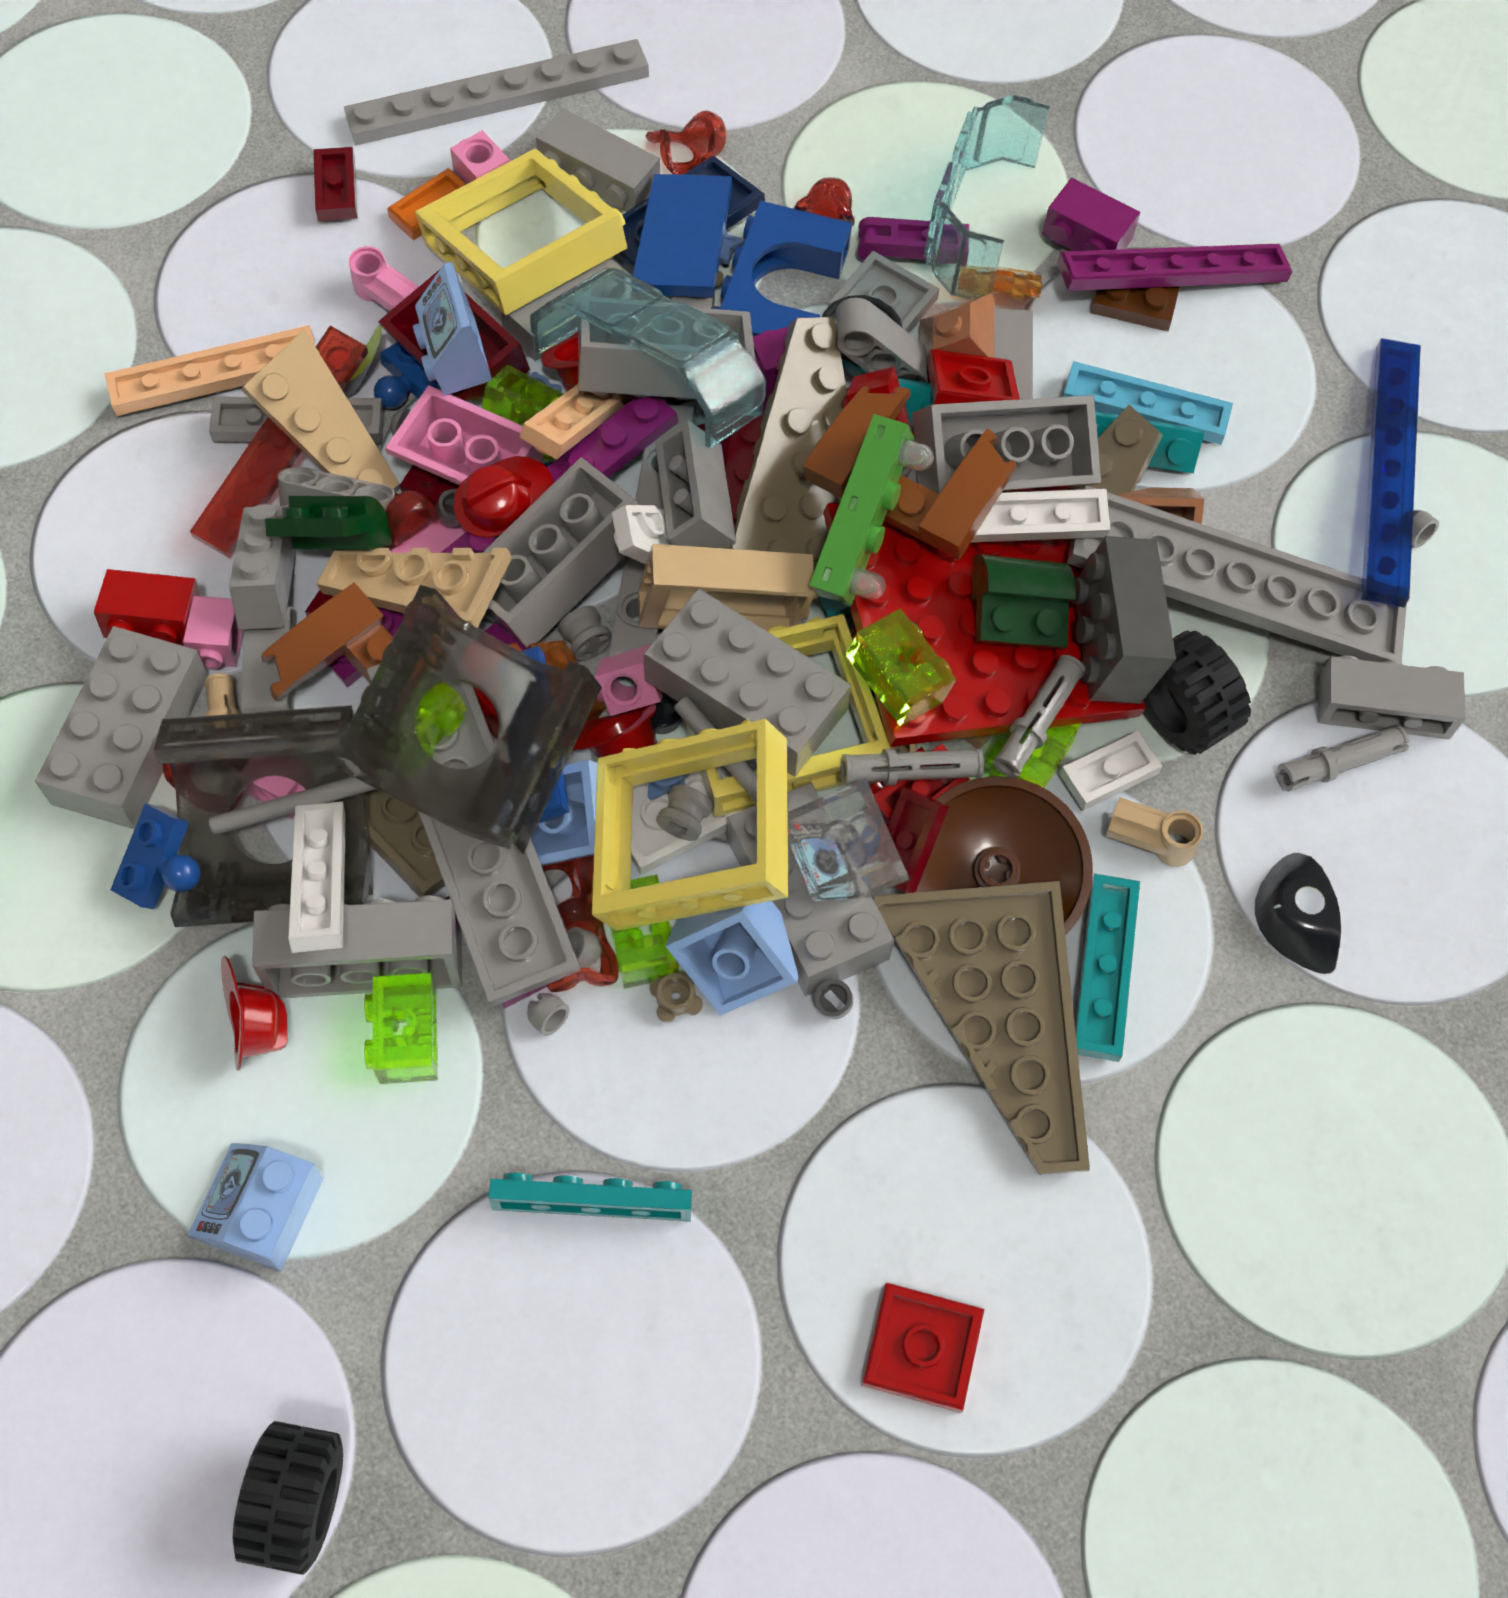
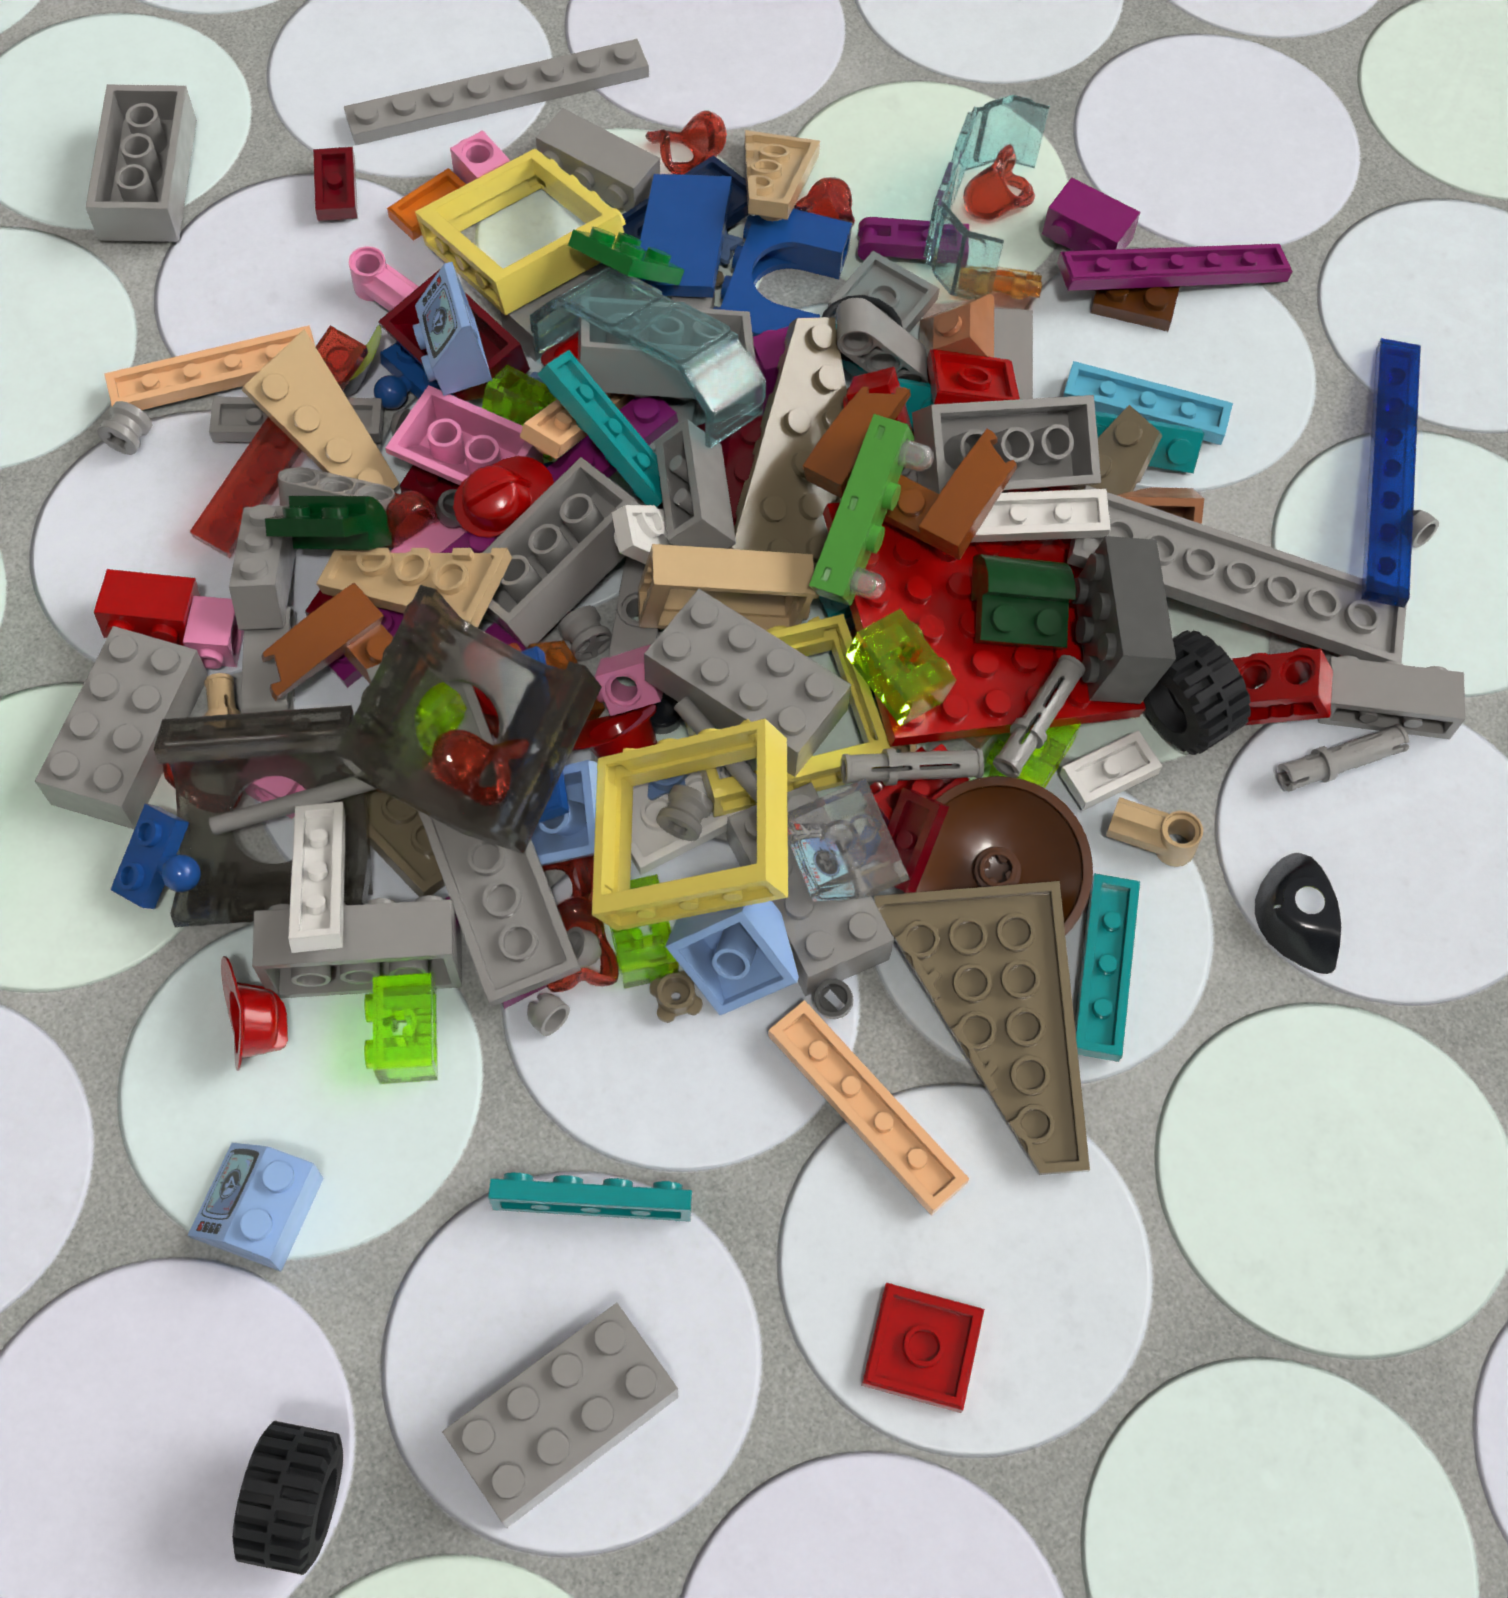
(125, 427): none -> light grey wheel
(141, 163): none -> light grey brick
(462, 757): none -> clear red piece
(561, 1414): none -> light grey brick
(604, 425): none -> teal plate
(626, 255): none -> green plate
(776, 172): none -> tan wing
(868, 1107): none -> light nougat plate
(987, 193): none -> clear red piece
(1281, 695): none -> red brick

